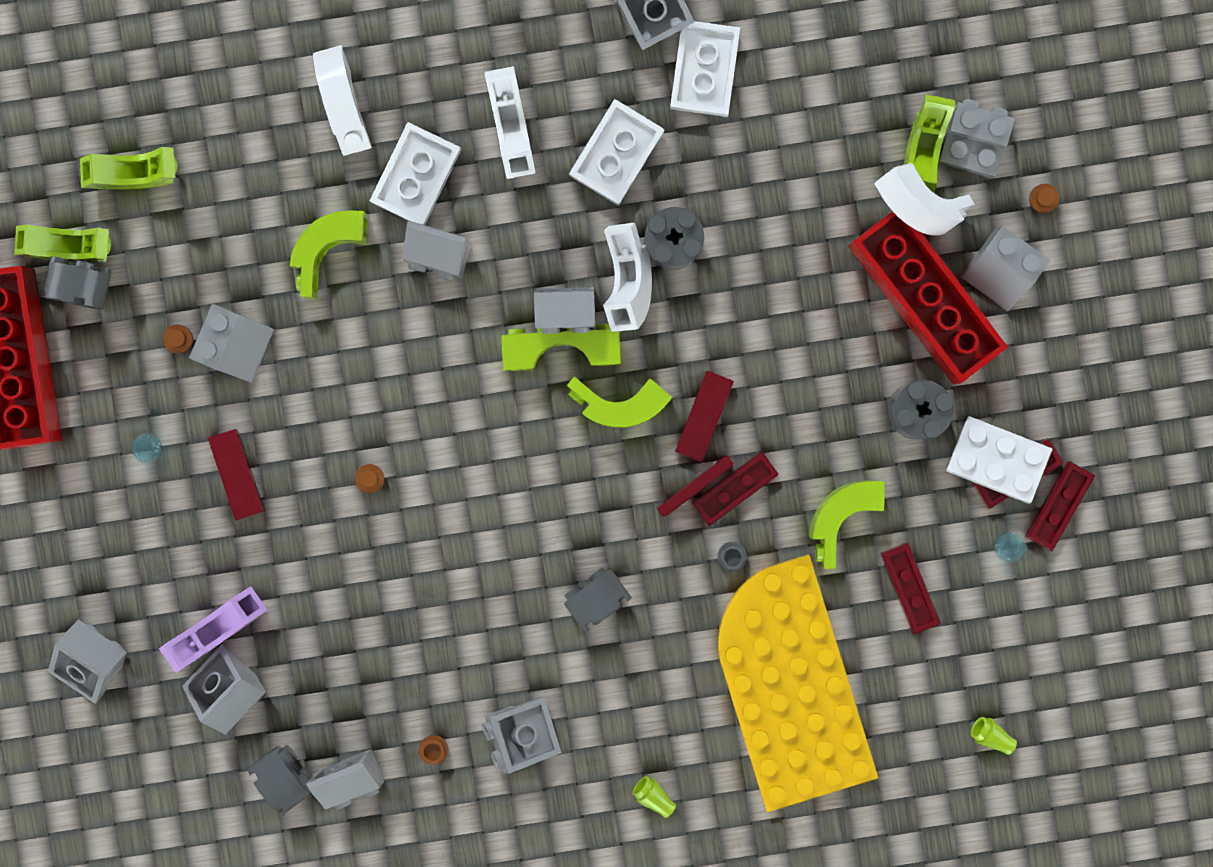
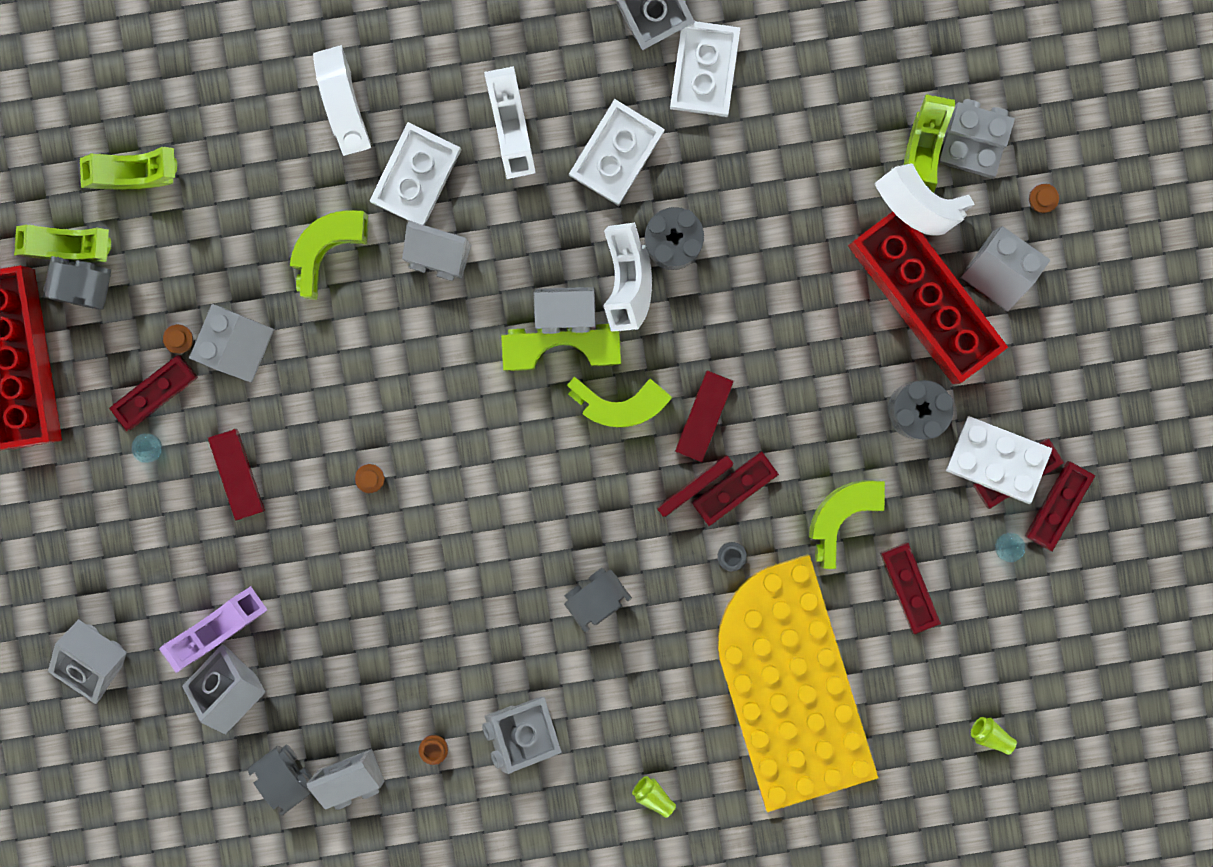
(153, 392): none -> dark red tile

